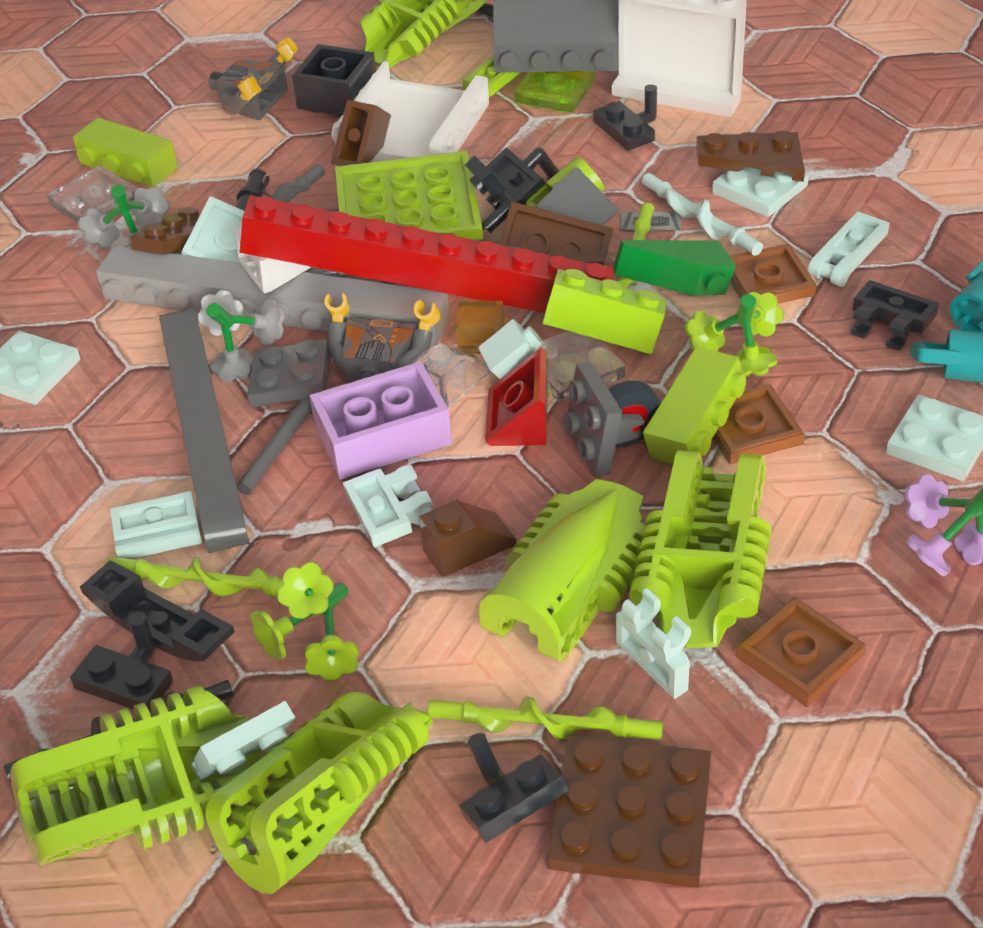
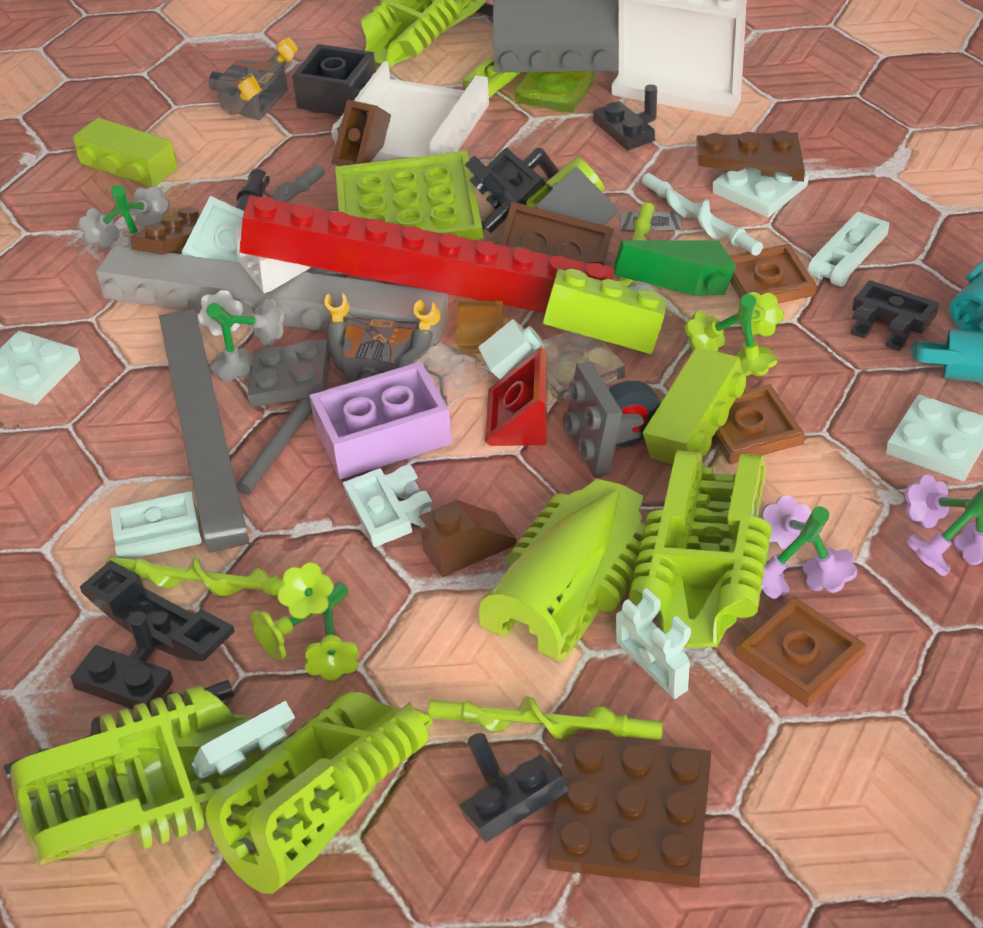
(89, 192): clear plate -> none
(792, 527): none -> lavender plant

